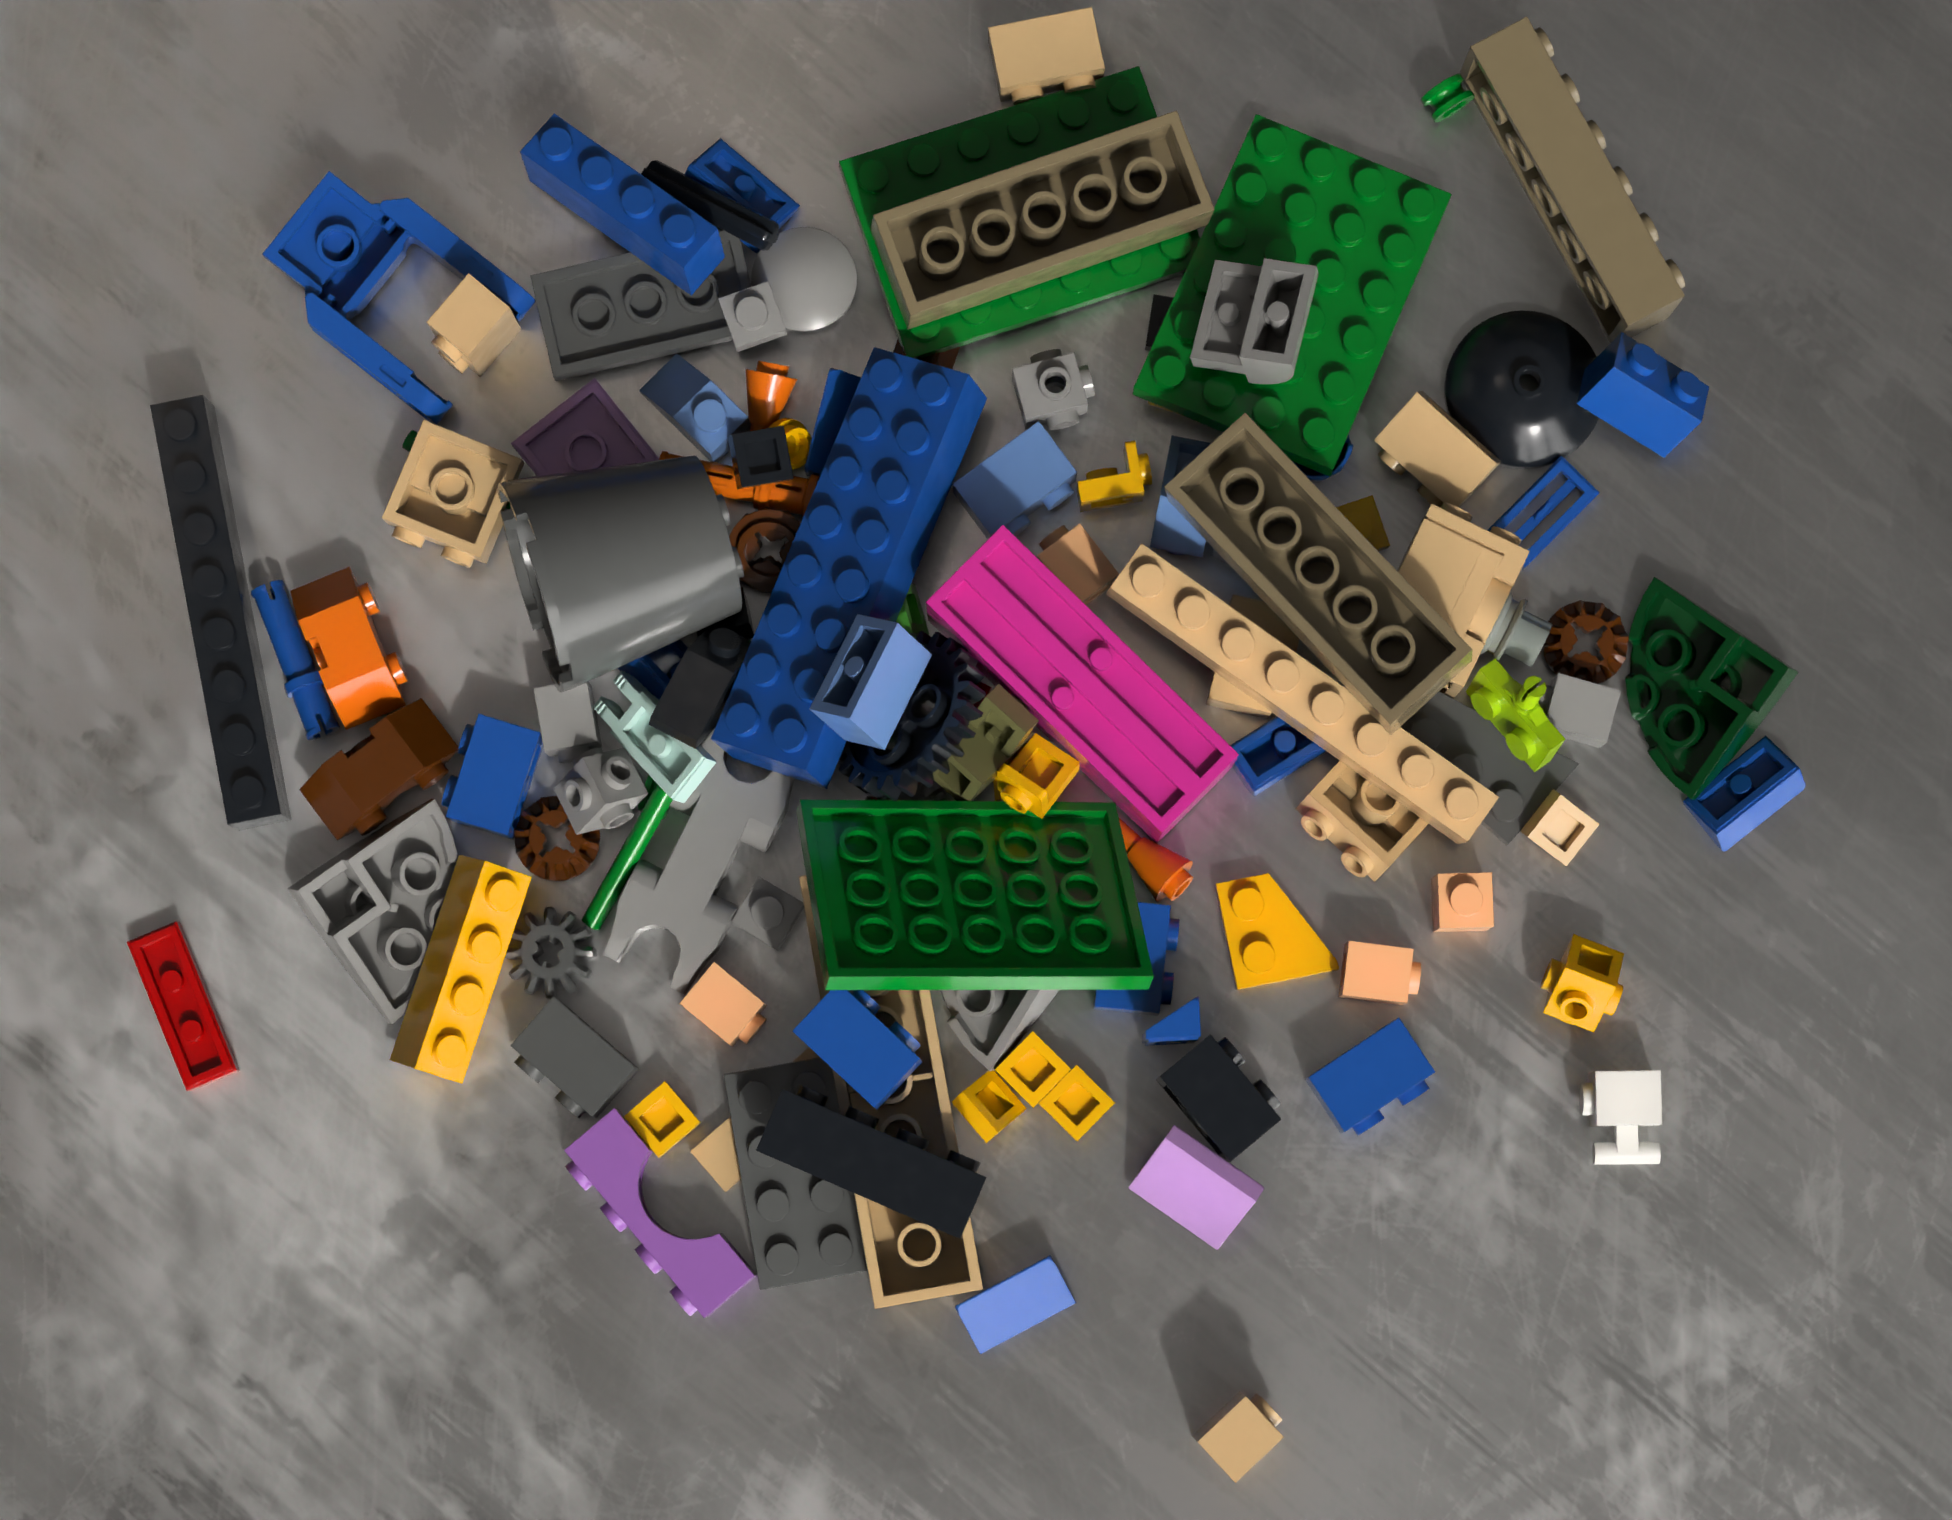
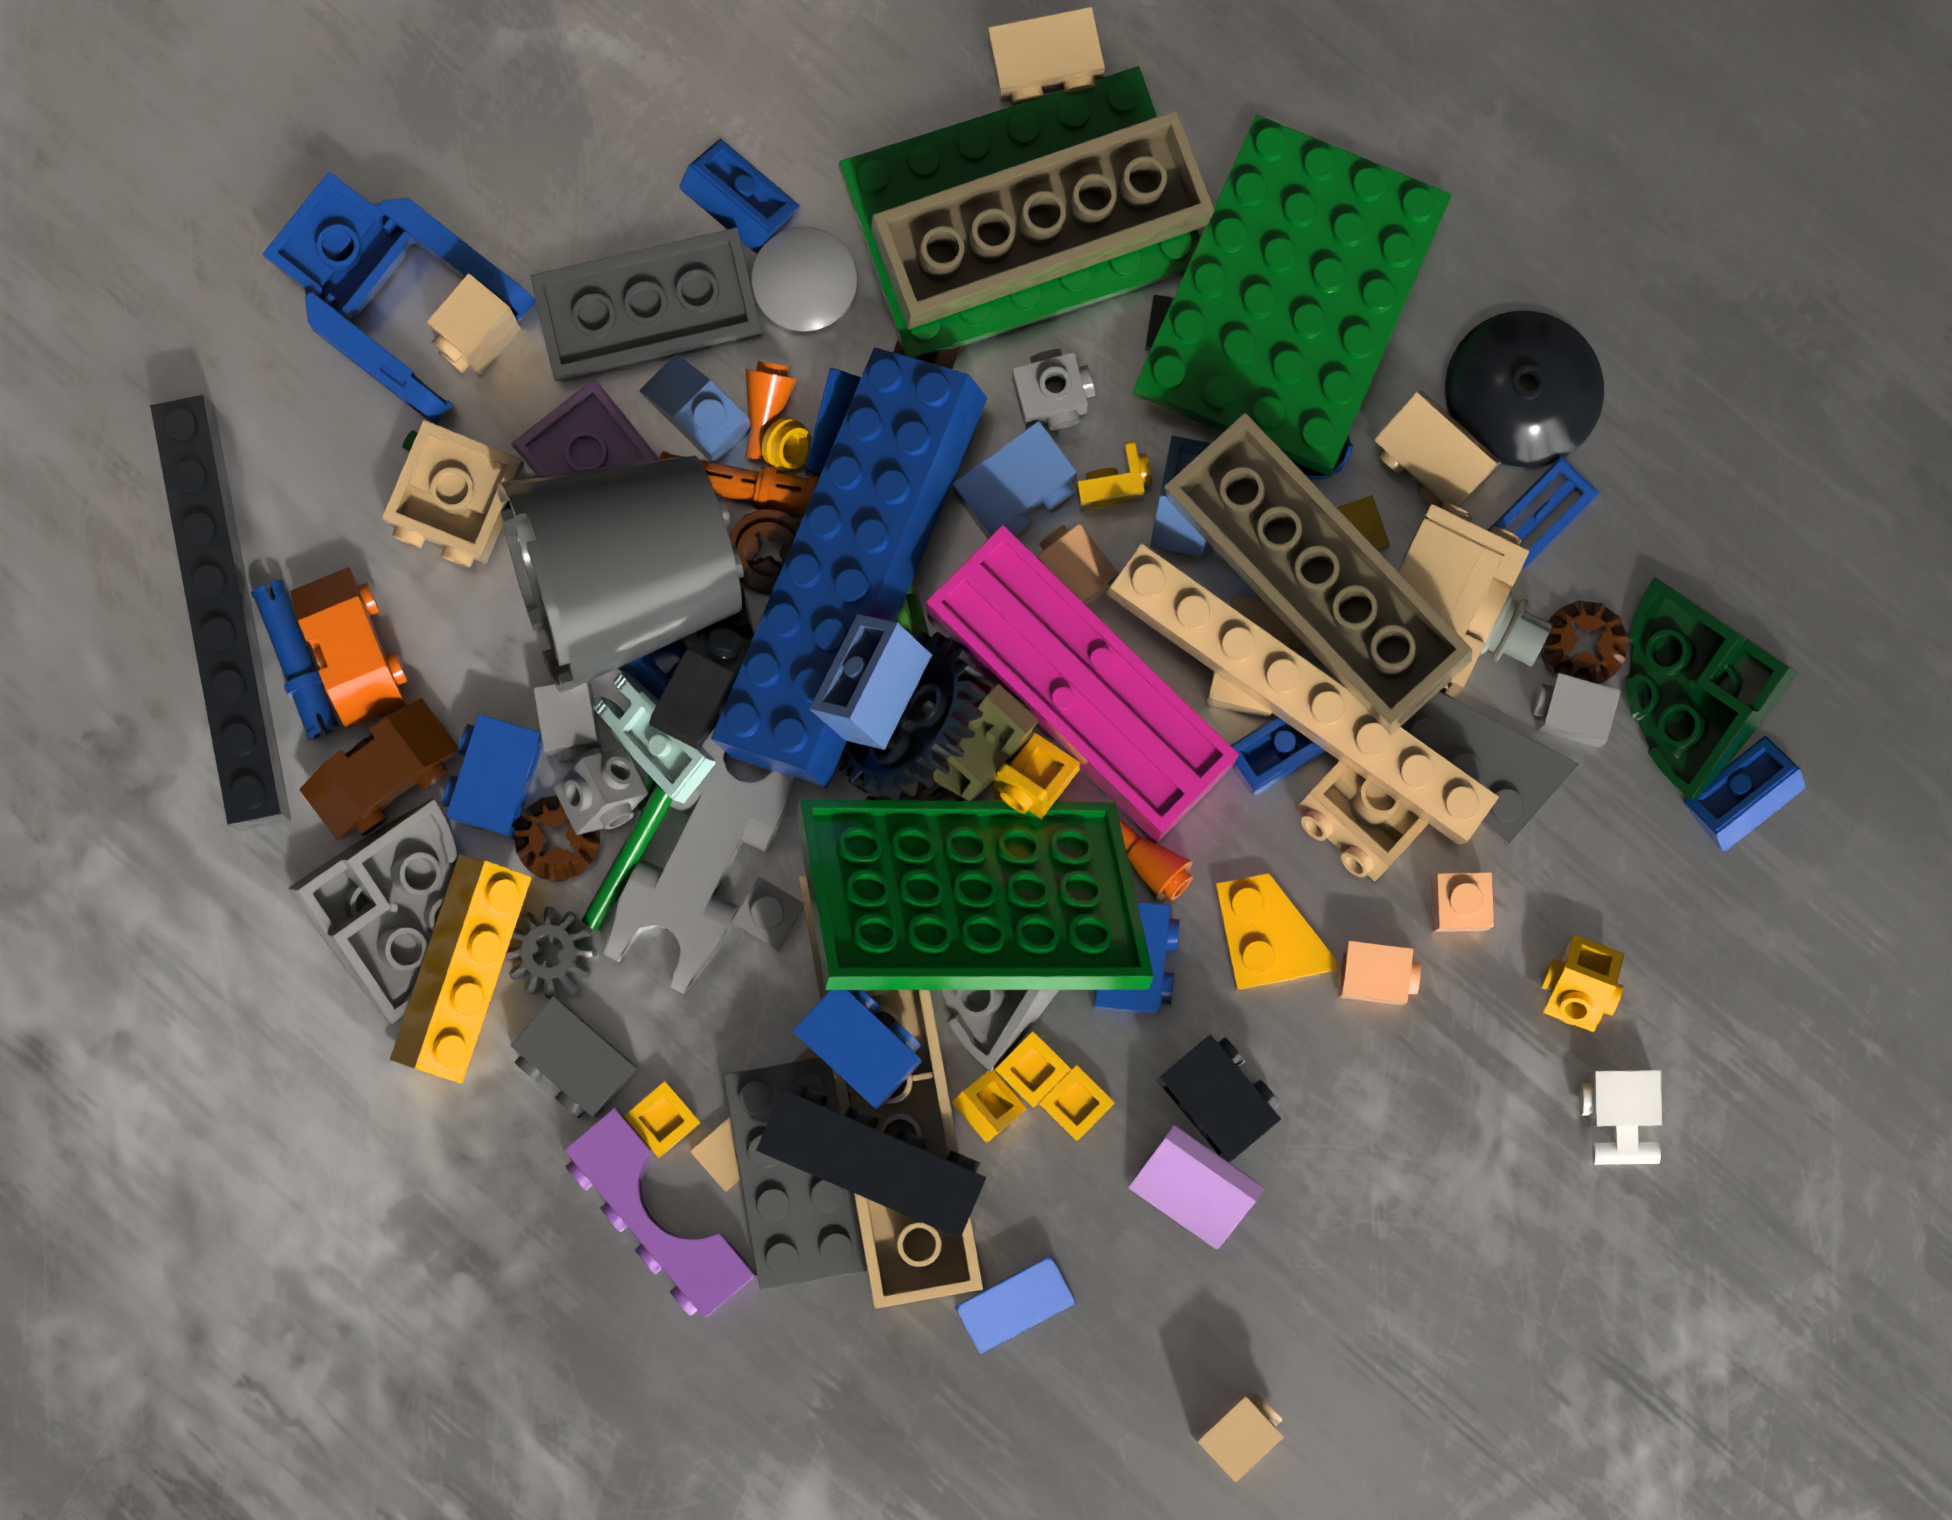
(183, 1006): red tile -> none
(623, 204): blue brick -> none
(714, 206): black axle -> none
(725, 1006): light nougat brick -> none
(752, 316): light grey plate -> none
(760, 457): black plate -> none
(1177, 1028): blue slope -> none
(1255, 319): light grey brick -> none
(1370, 1077): blue brick -> none
(1447, 97): green bush -> none
(1516, 713): lime plate -> none
(1559, 827): tan plate -> none
(1571, 180): dark tan brick -> none
(1643, 394): blue brick -> none

